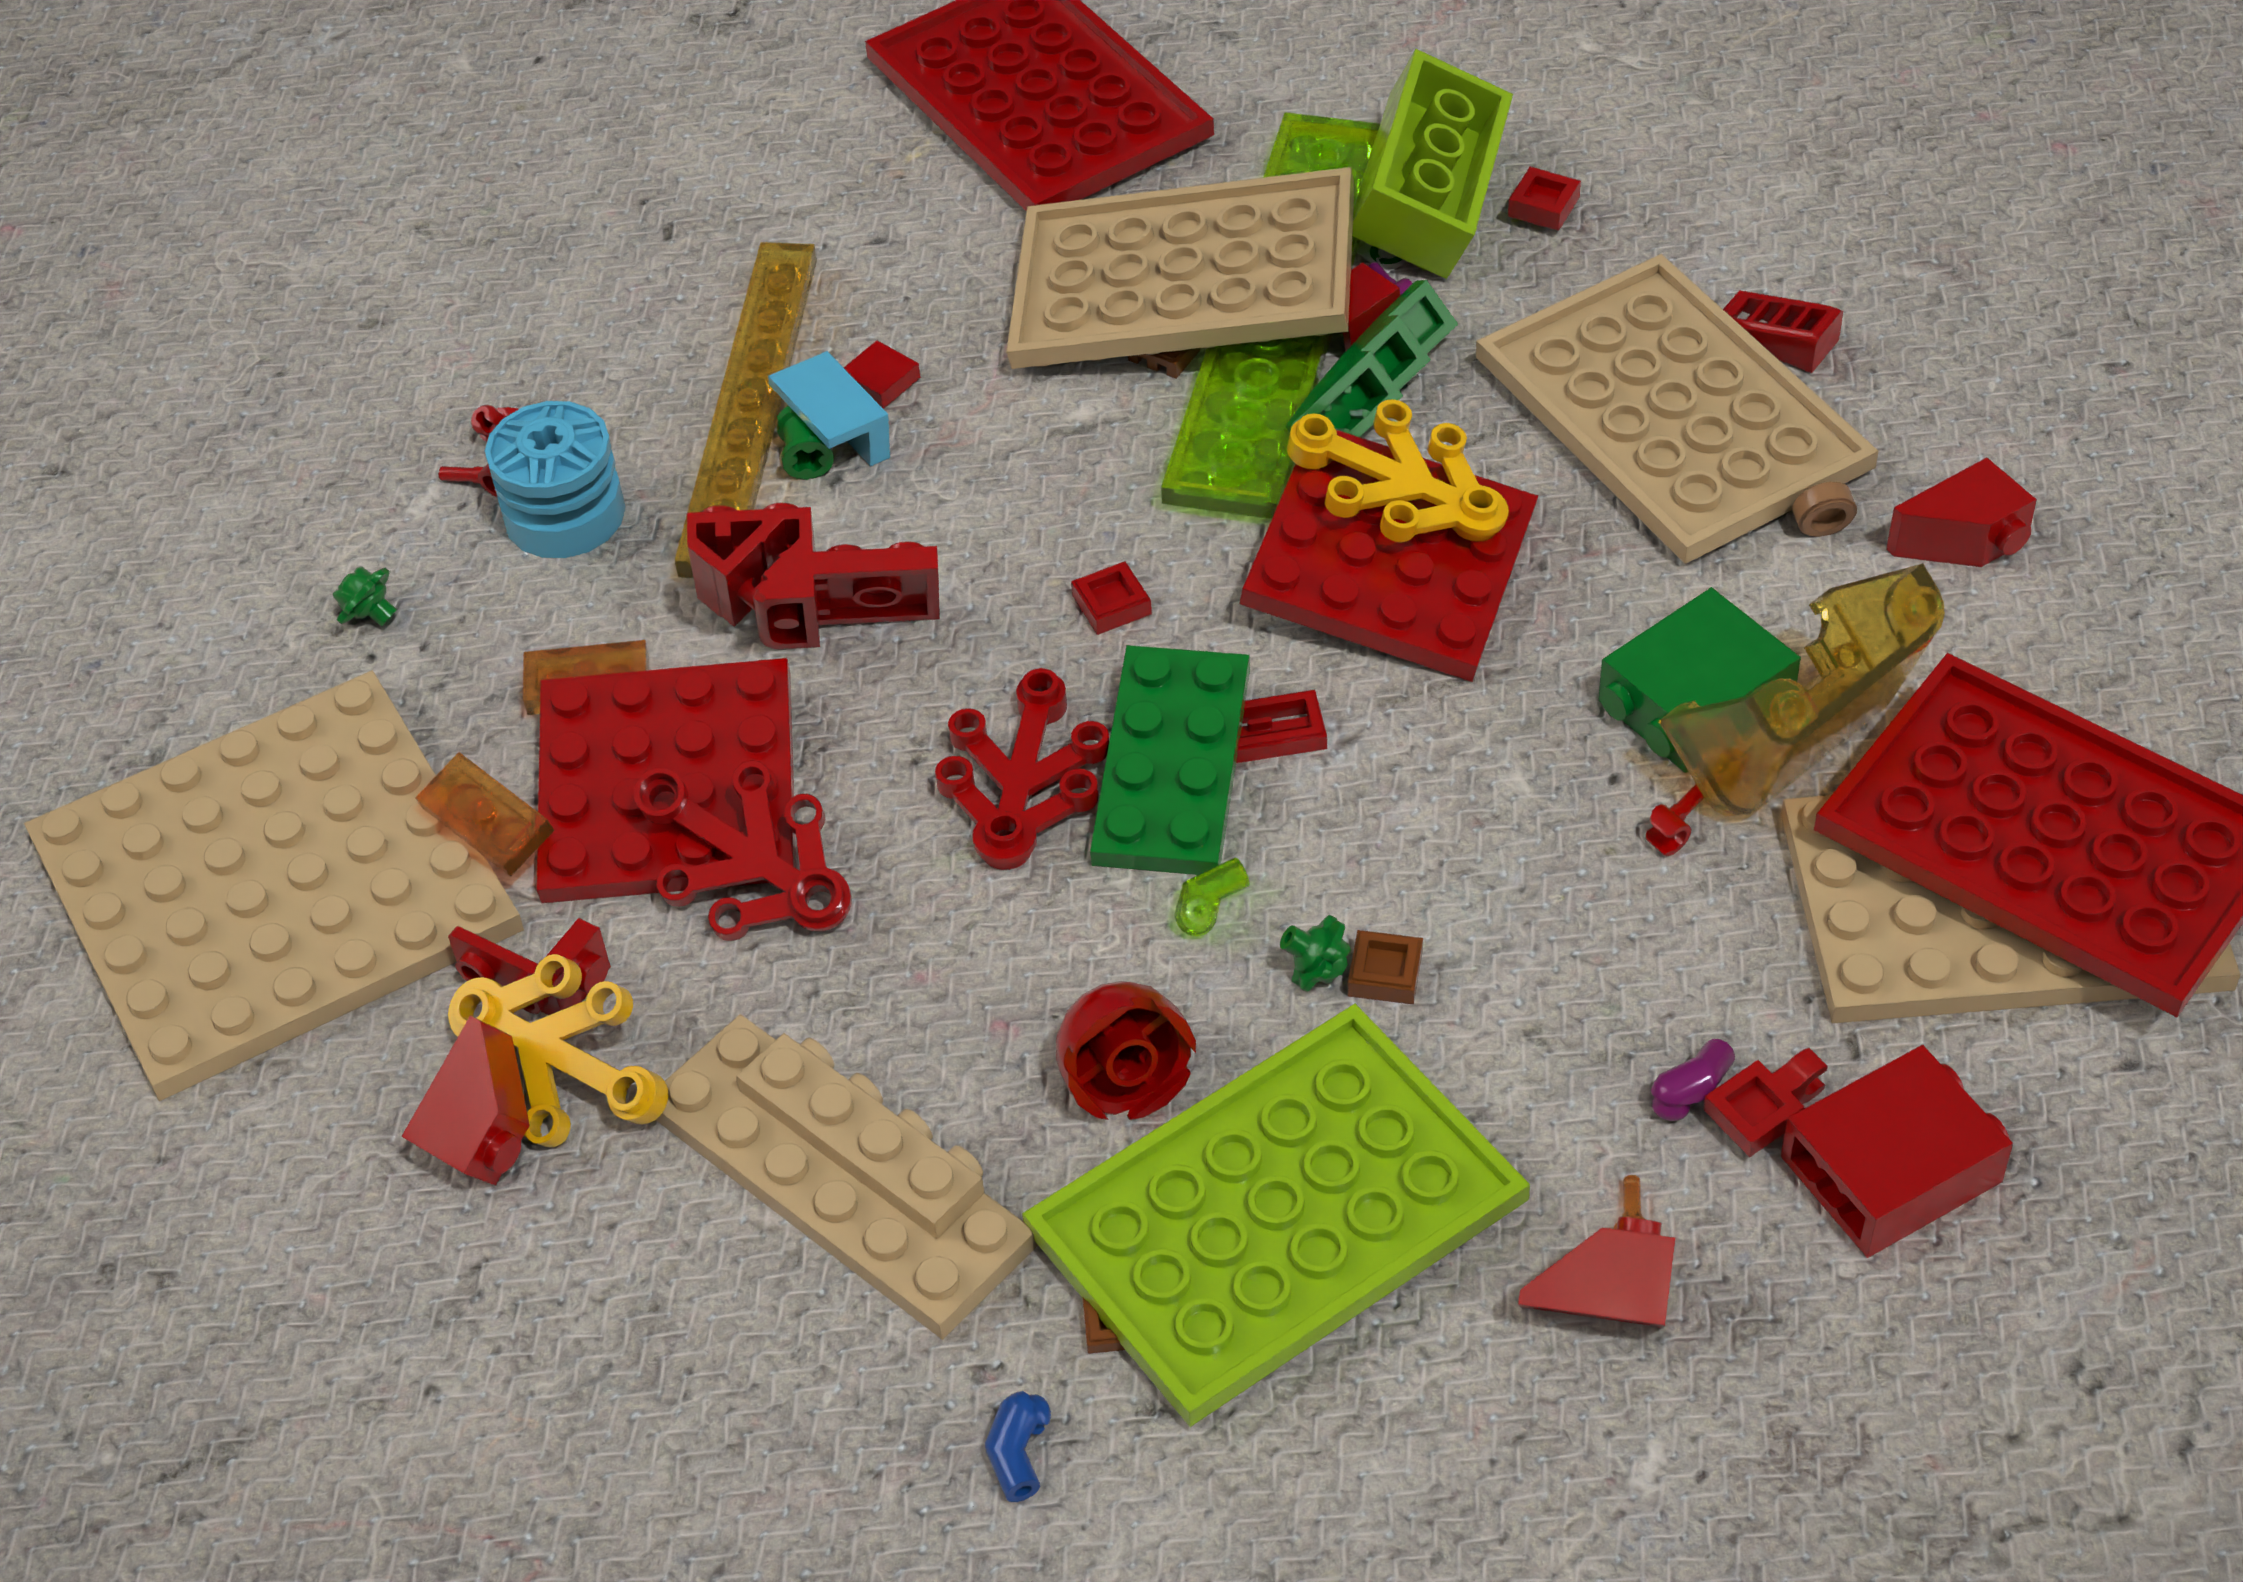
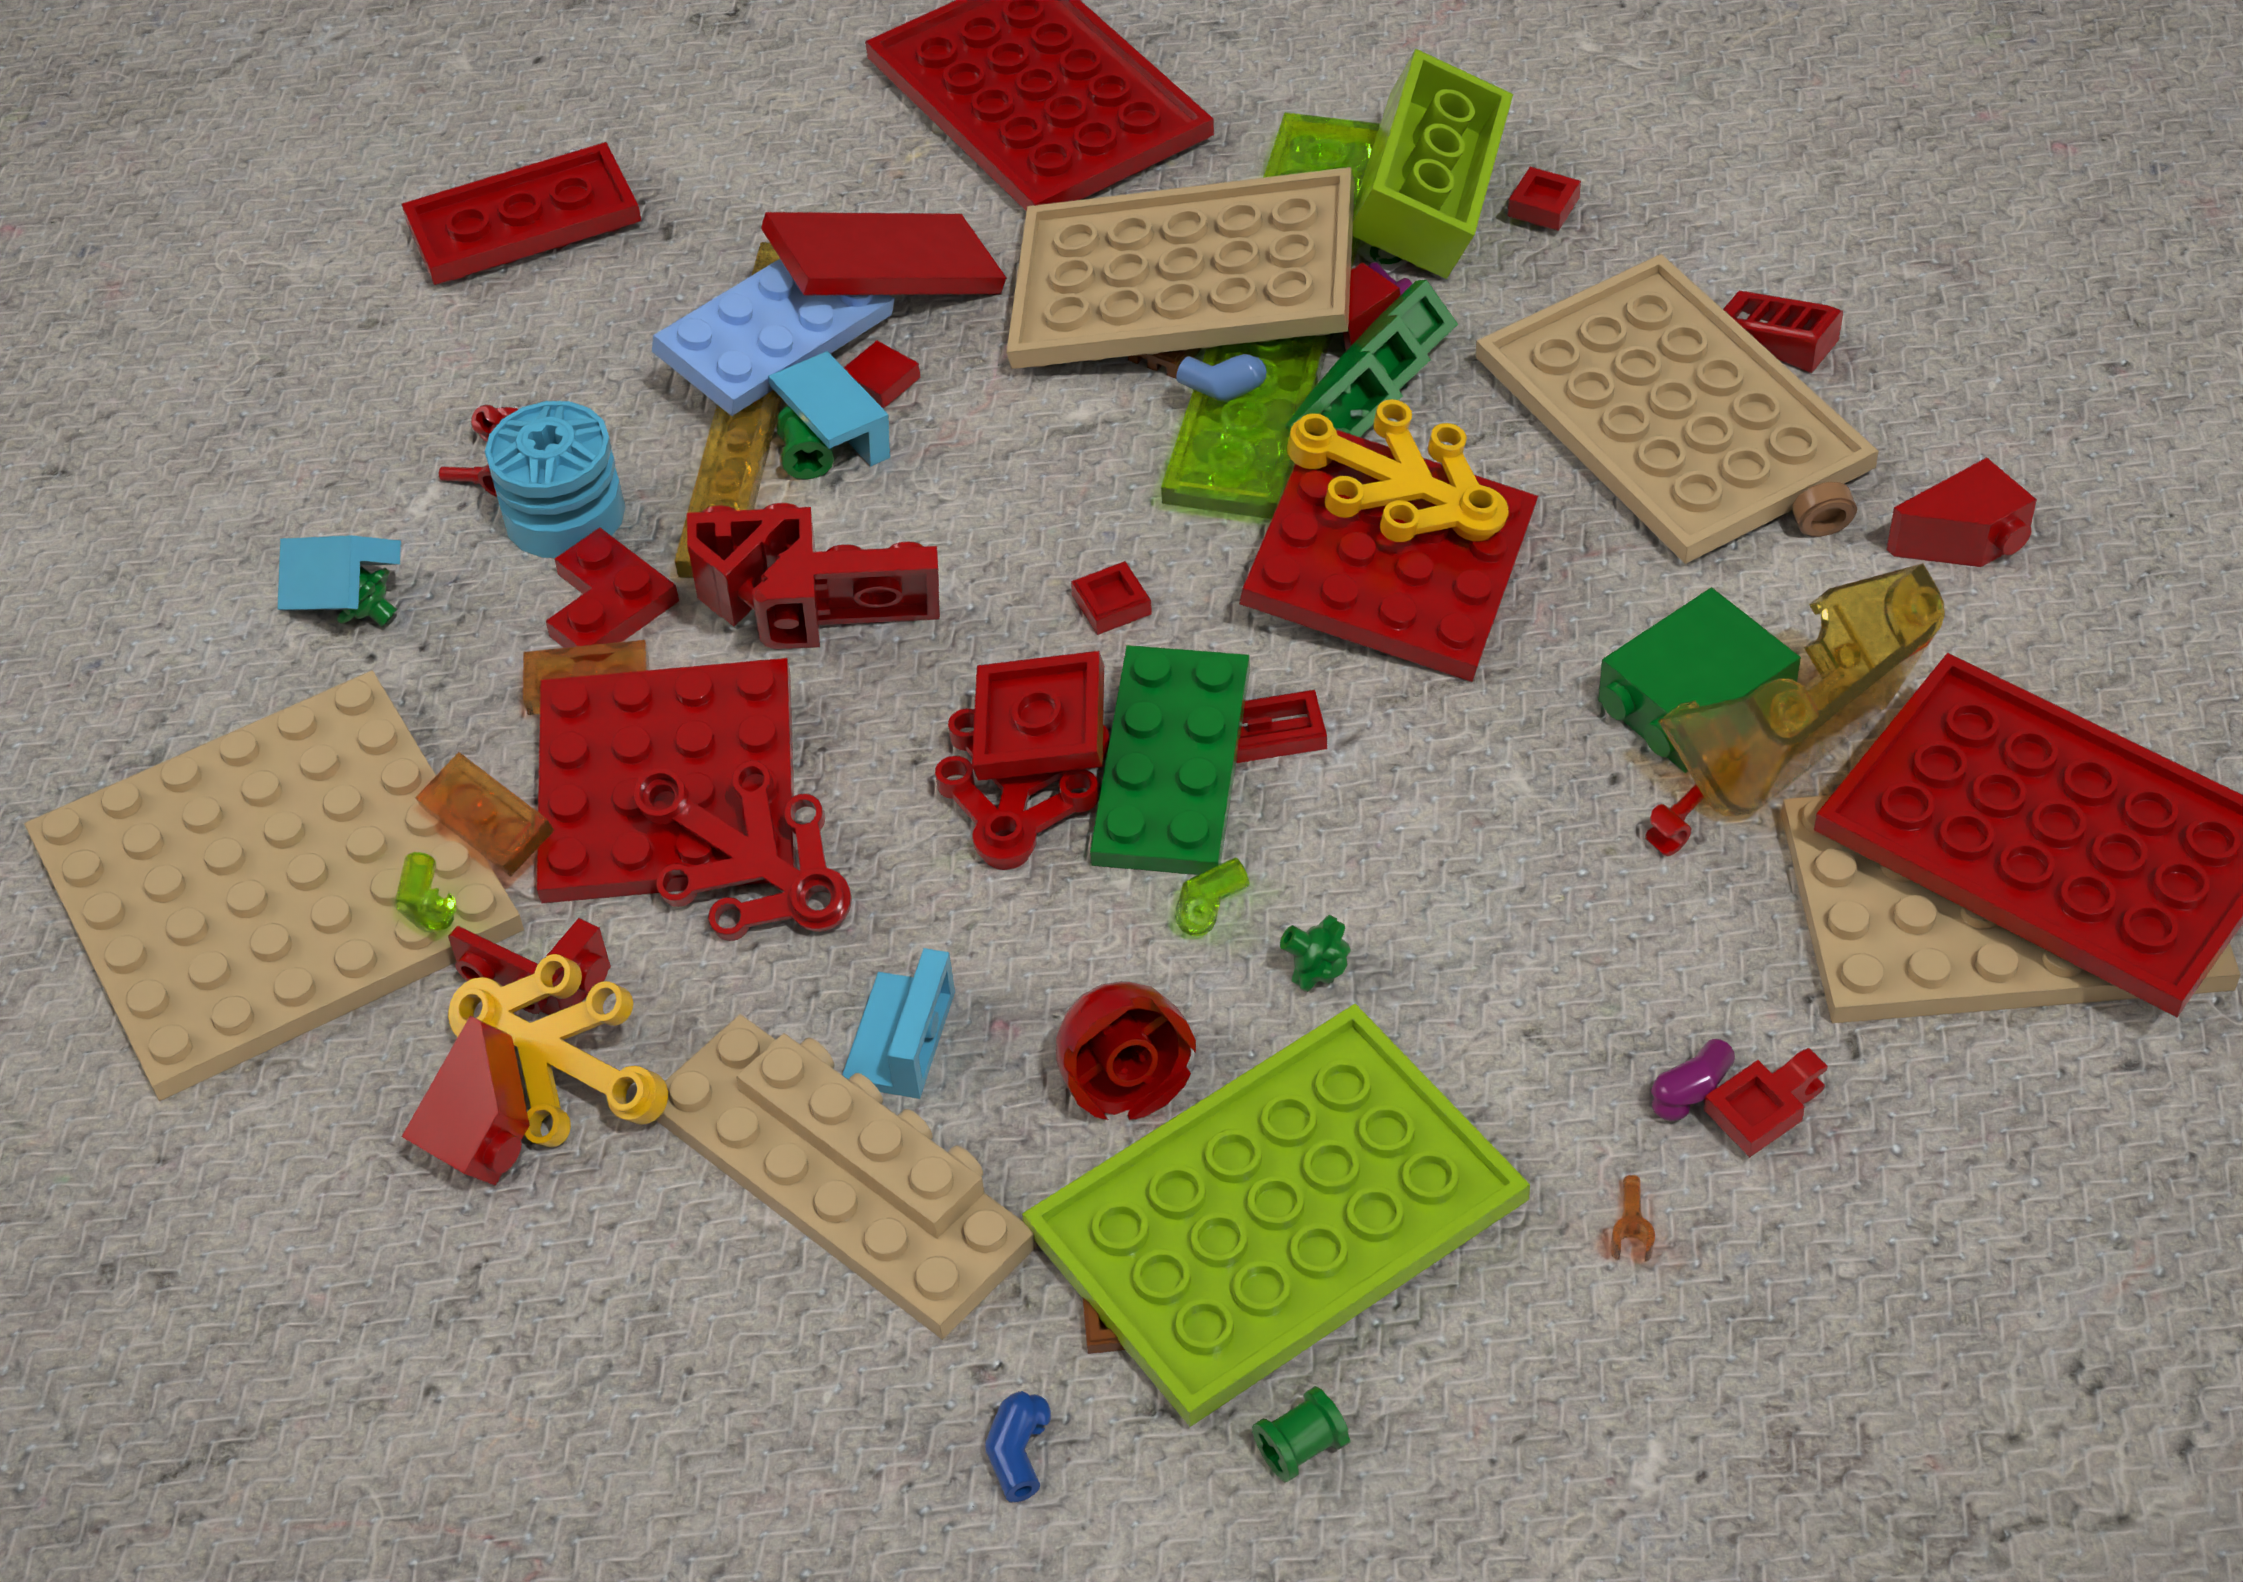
(326, 570): none -> medium azure panel
(417, 899): none -> clear neon green arm
(521, 213): none -> red plate
(617, 593): none -> red plate
(759, 330): none -> light blue plate
(882, 253): none -> red tile
(903, 1026): none -> medium azure panel
(1038, 716): none -> red plate
(1225, 380): none -> medium blue arm
(1301, 1434): none -> green bush
(1385, 967): dark orange tile -> none
(1610, 1276): red slope -> none
(1896, 1150): red brick -> none

